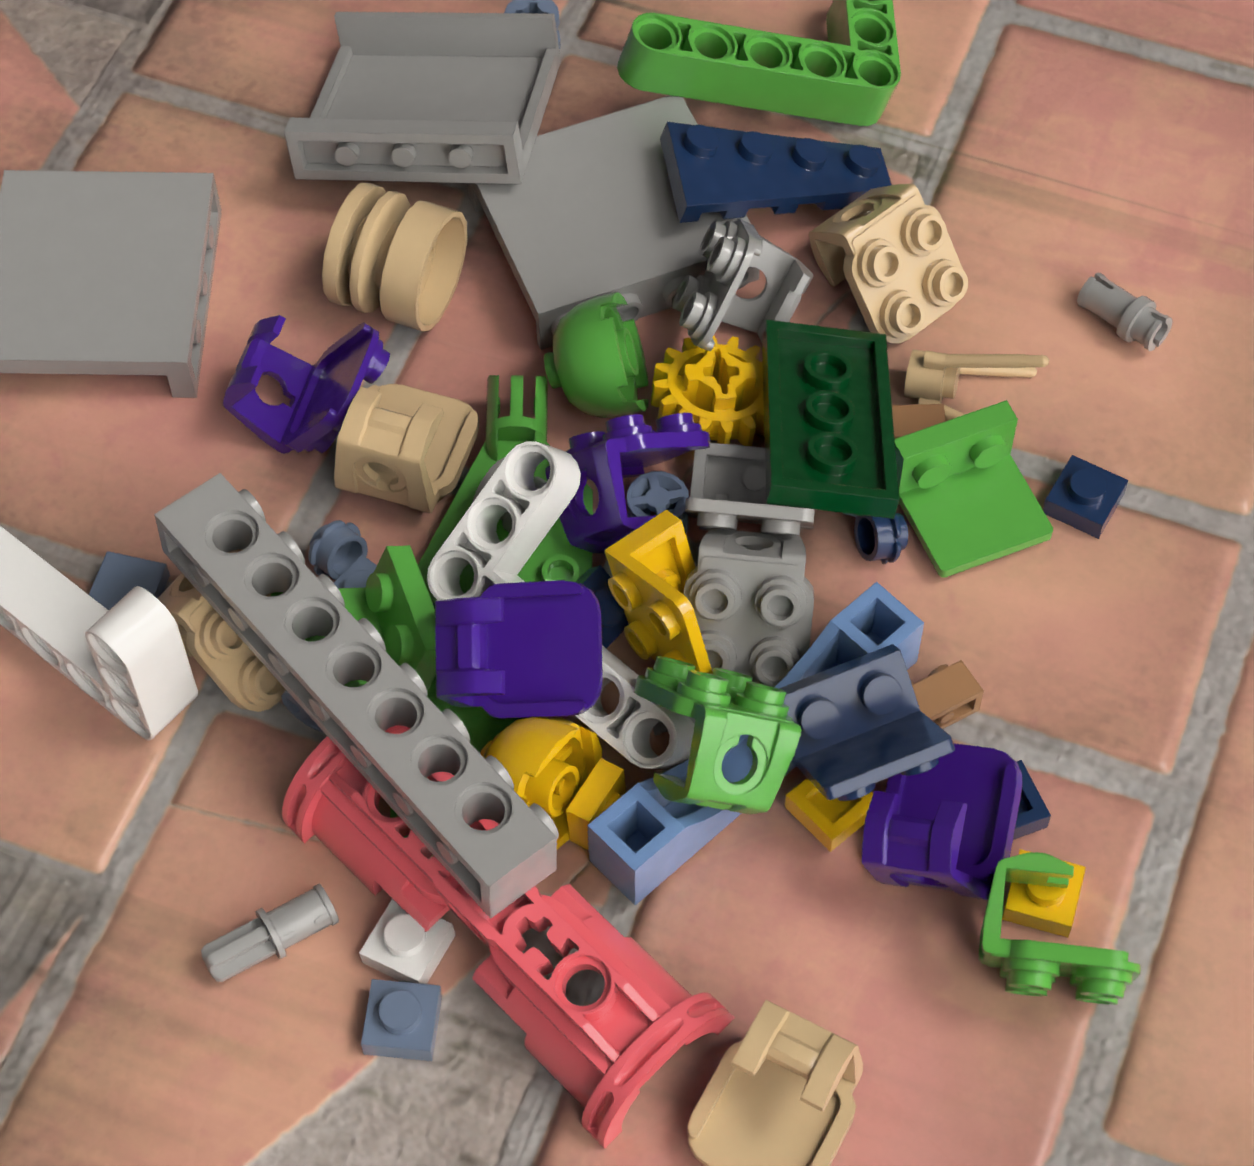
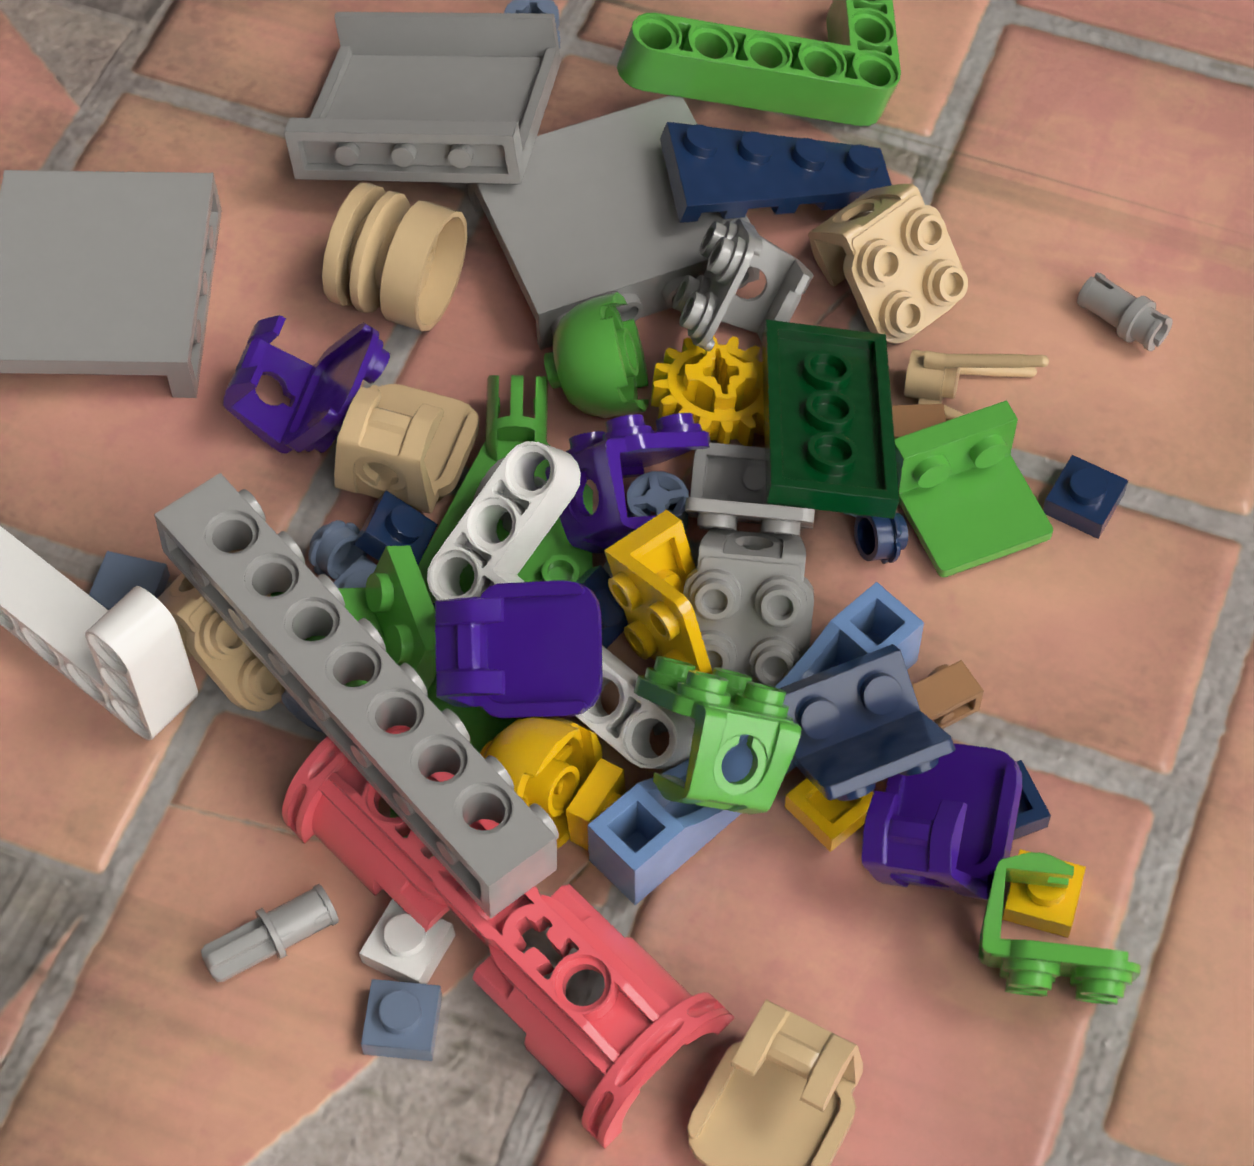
(395, 524): none -> dark blue plate

